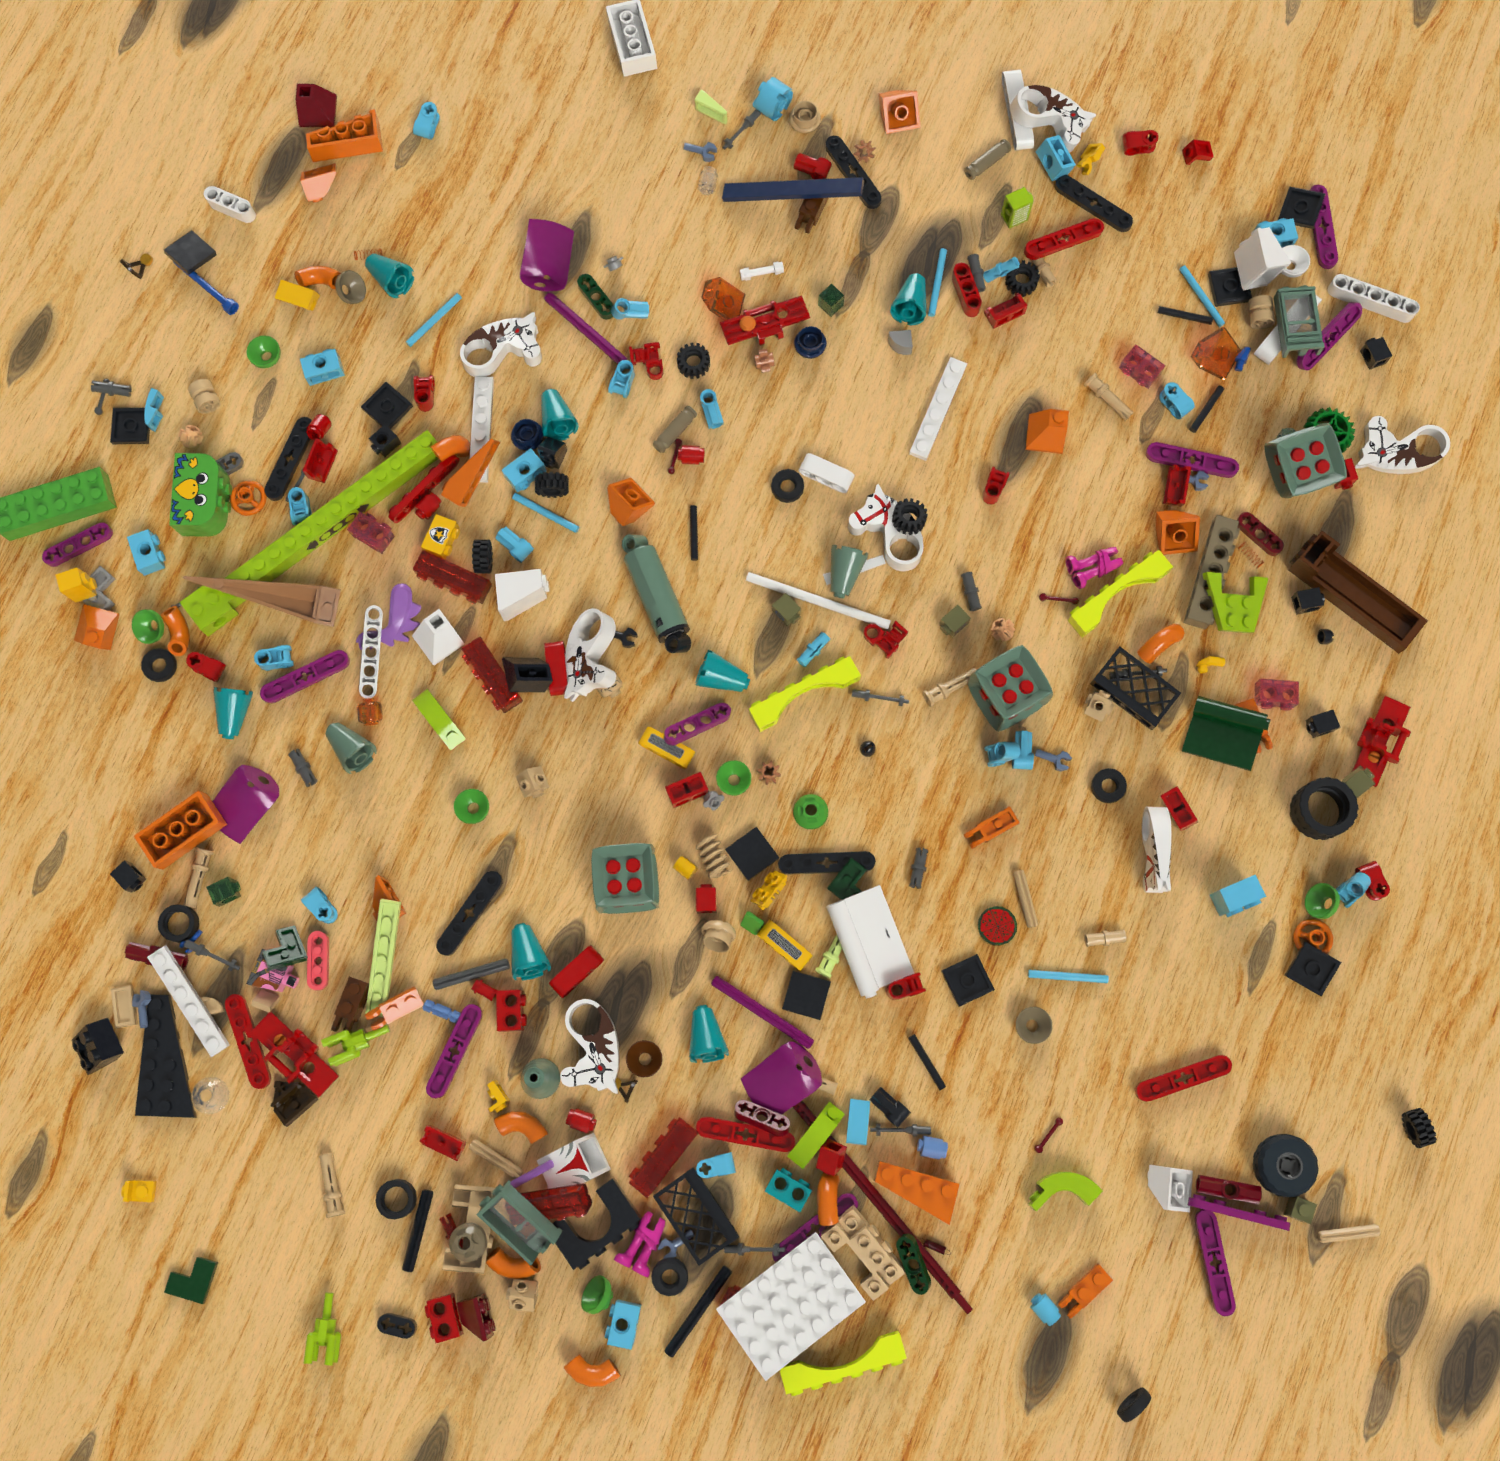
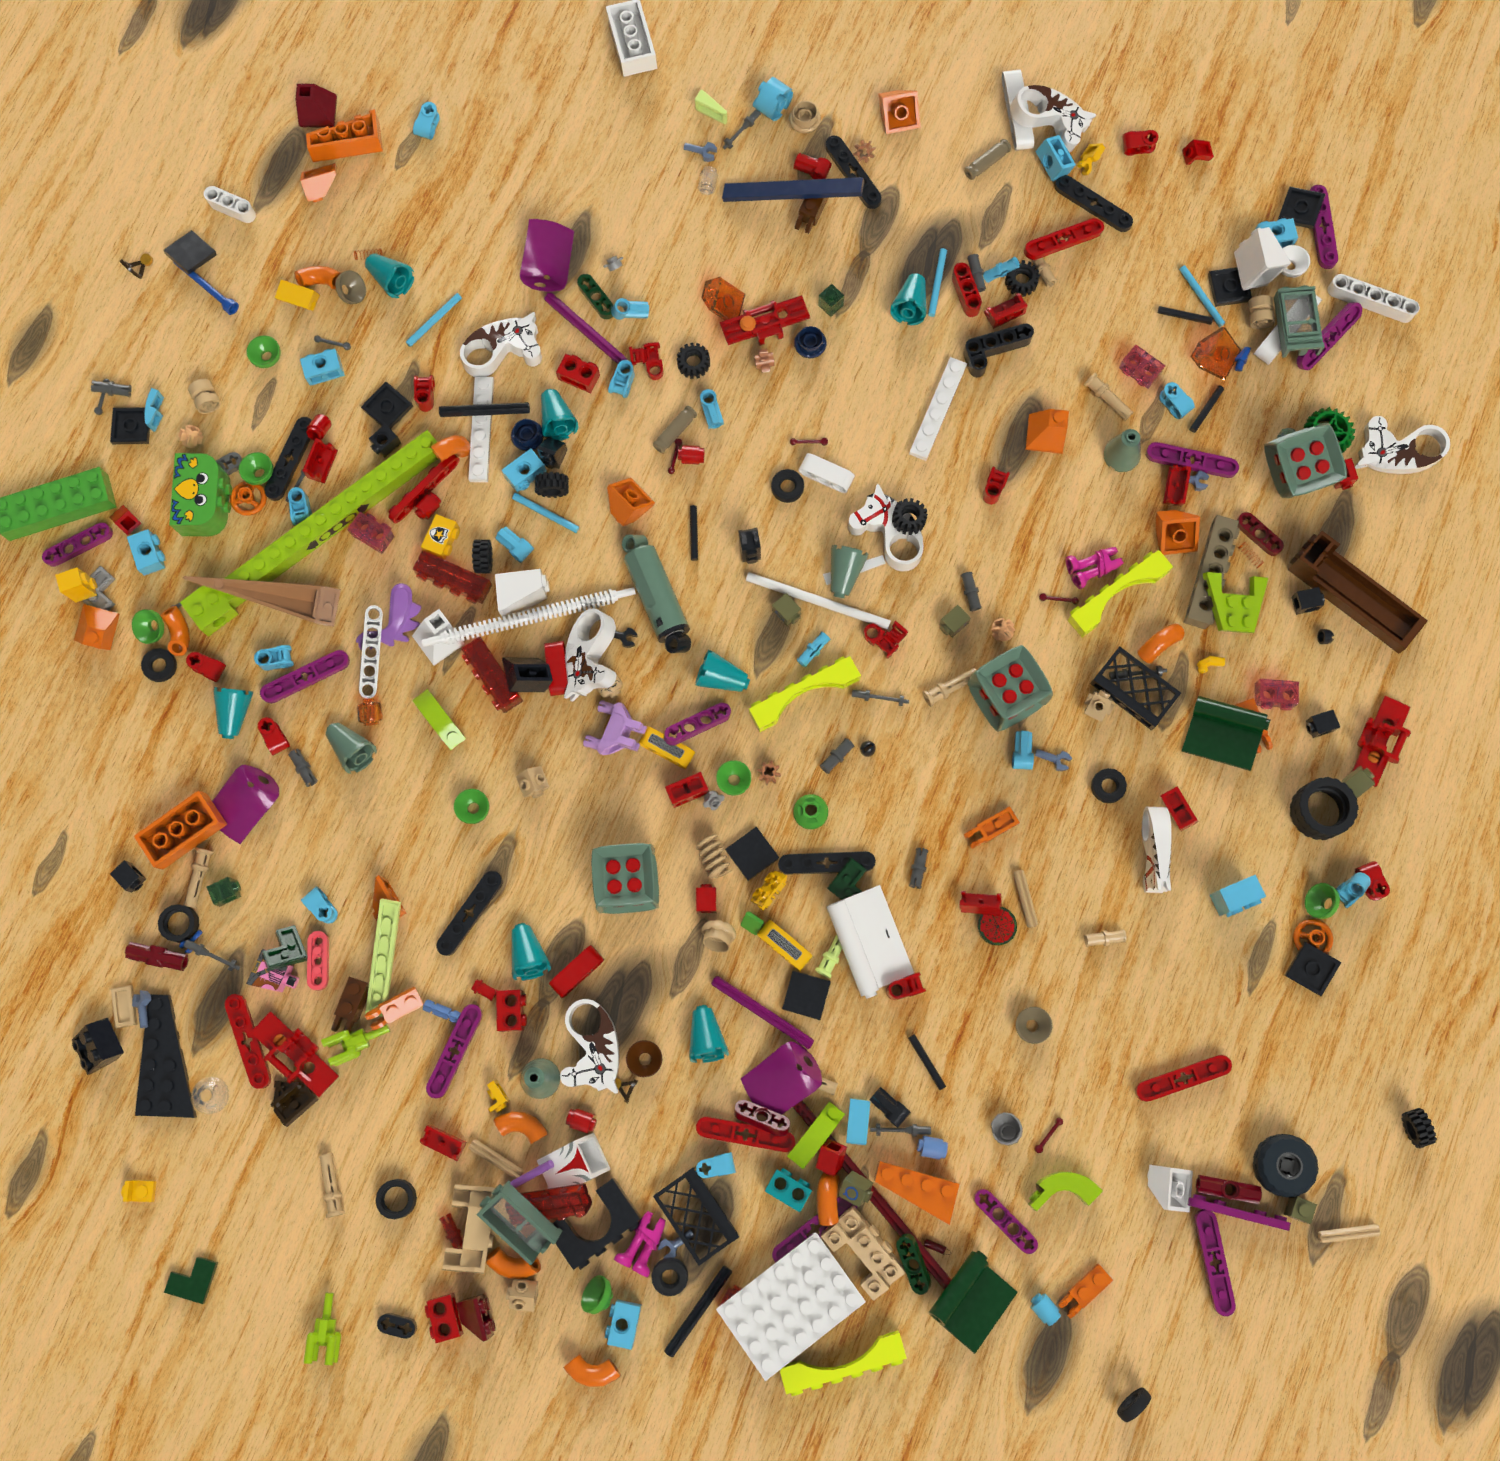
(125, 520): none -> red brick
(188, 1001): white plate -> none
(213, 1005): tan tile -> none
(251, 464): none -> bright green piece
(265, 1001): tan tile -> none
(274, 738): none -> red piece
(346, 345): none -> dark grey hinge
(417, 1230): black axle -> none
(464, 482): orange slope -> none
(471, 974): dark grey axle -> none
(477, 1239): dark tan piece -> none
(484, 409): none -> black axle
(575, 376): none -> red brick
(612, 596): none -> white hose
(617, 730): none -> lavender connector
(663, 1157): clear red brick -> none
(685, 867): yellow brick -> none
(741, 1249): dark grey piece -> none
(750, 545): none -> black hinge
(776, 268): white bar -> none
(824, 441): none -> dark red hinge
(837, 756): none -> dark grey pin
(856, 1189): none -> olive brick
(901, 341): light grey brick -> none
(967, 980): black tile -> none
(972, 1302): none -> dark green door
(981, 903): none -> red hinge
(1002, 752): medium azure piece -> none
(1005, 1221): none -> magenta beam
(1006, 1129): none -> light grey hair
(1017, 207): lime brick -> none
(1019, 335): none -> black beam
(1068, 976): medium azure bar -> none
(1123, 451): none -> sand green cone
(1375, 352): black brick -> none

